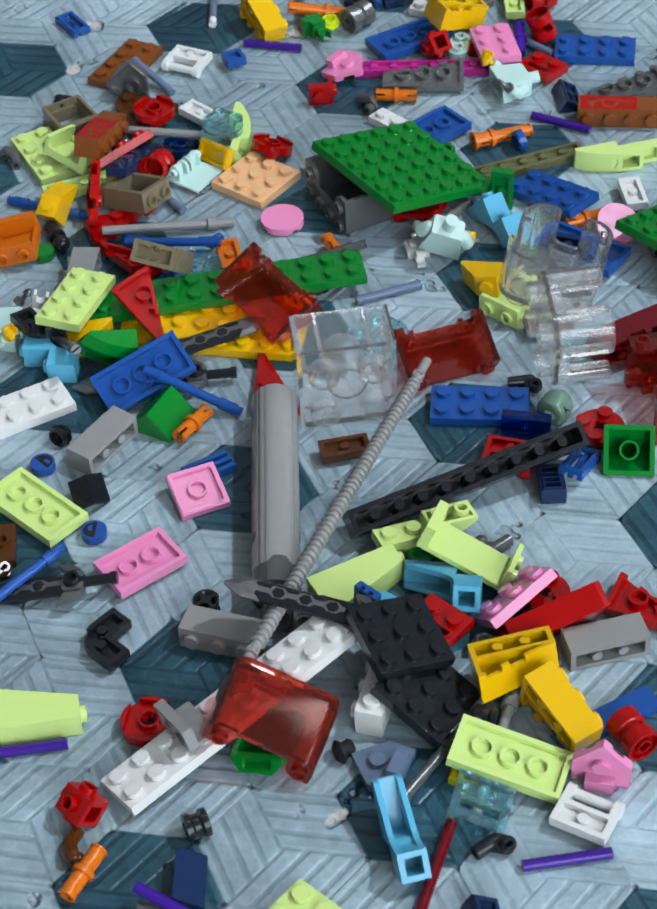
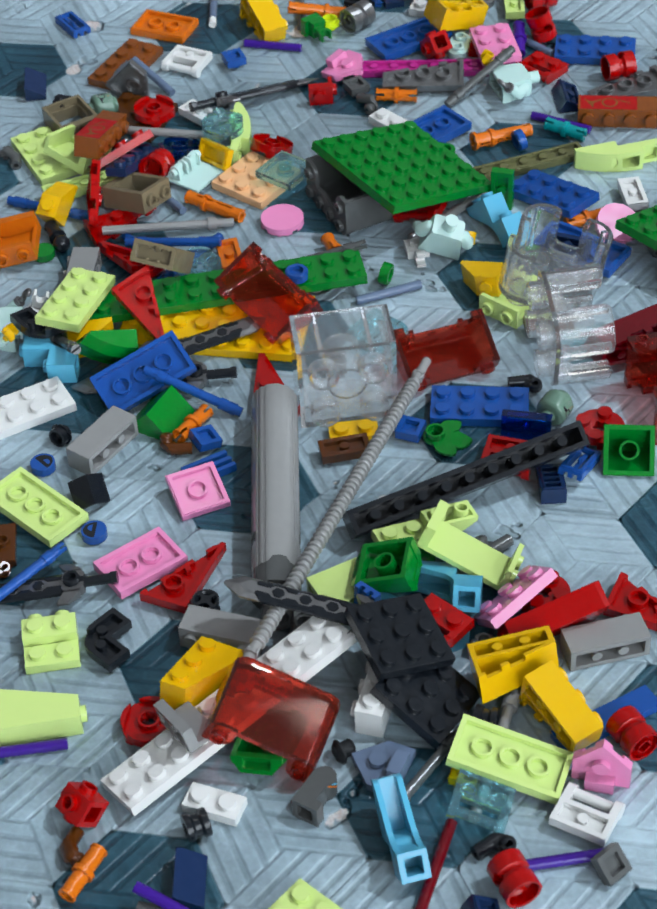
(35, 85): none -> dark blue slope
(50, 642): none -> yellowish green plate
(104, 101): none -> sand green head
(164, 26): none -> orange tile
(172, 447): none -> reddish brown arm
(179, 587): none -> red wing
(198, 672): none -> yellow wedge
(205, 438): none -> blue plate
(207, 203): none -> orange pin
(219, 804): none -> white plate
(223, 99): none -> black sword
(283, 170): none -> clear light blue plate
(297, 273): none -> blue tile
(313, 795): none -> dark grey leg
(353, 427): none -> yellow plate
(356, 85): none -> dark grey plate
(386, 273): none -> green tile
(389, 565): none -> green slope
(410, 429): none -> blue plate
(446, 437): none -> green plate
(499, 60): none -> dark grey piece
(513, 877): none -> red wheel
(565, 129): none -> teal pin
(611, 864): none -> dark grey plate
(618, 65): none -> red wheel

